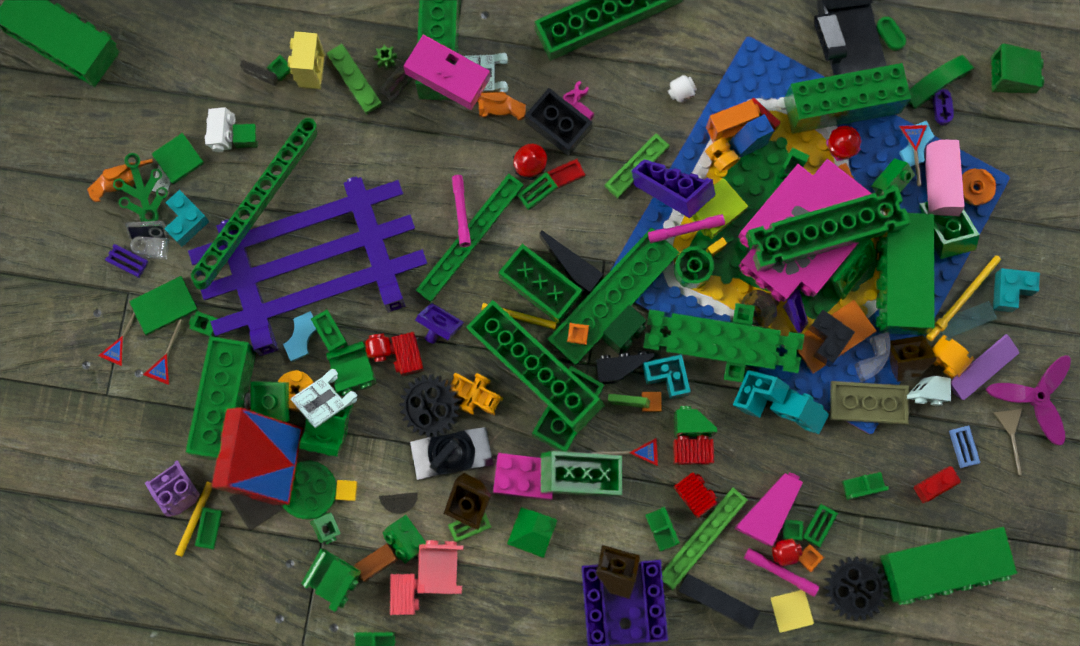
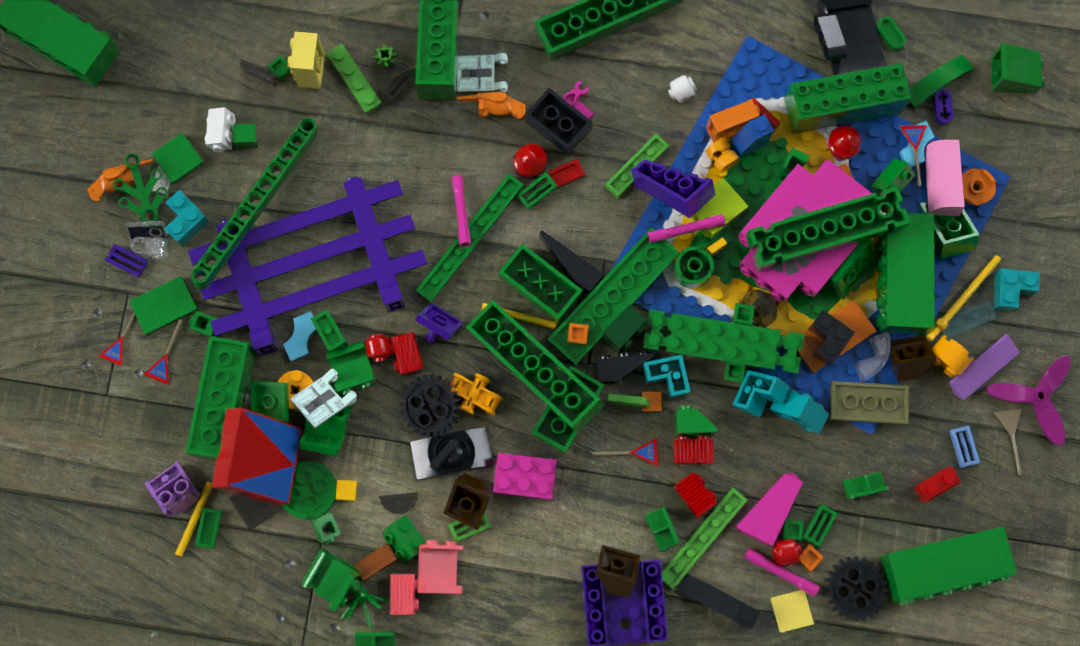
(361, 597): none -> green plant
(447, 72): dark pink brick -> none
(532, 532): green slope -> none
(581, 474): green brick -> none
(796, 312): dark purple slope -> none
(933, 390): light aqua slope -> none

